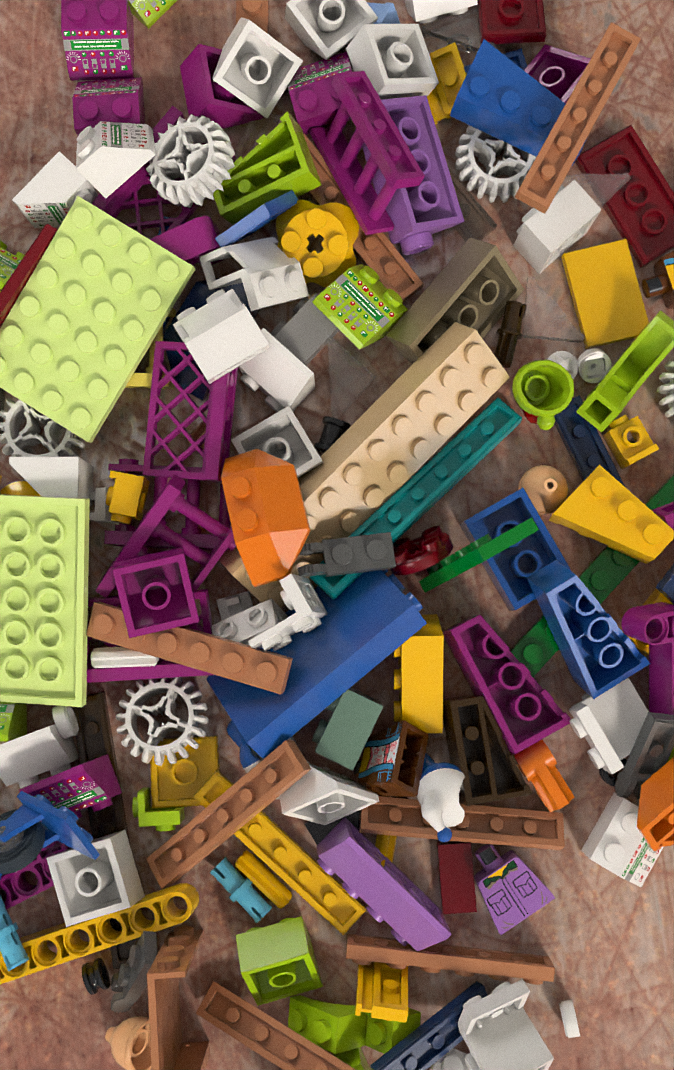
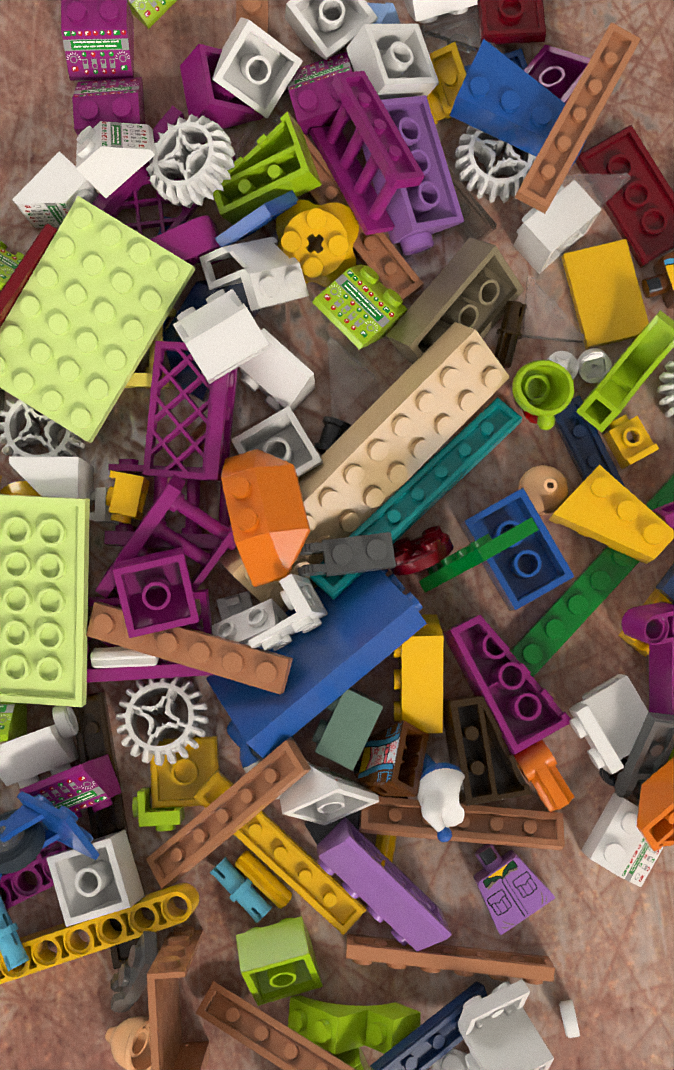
(95, 976): black bush -> none
(306, 331): light grey brick -> none
(382, 992): yellow plate -> none
(456, 877): dark red tile -> none
(585, 633): blue wedge -> none

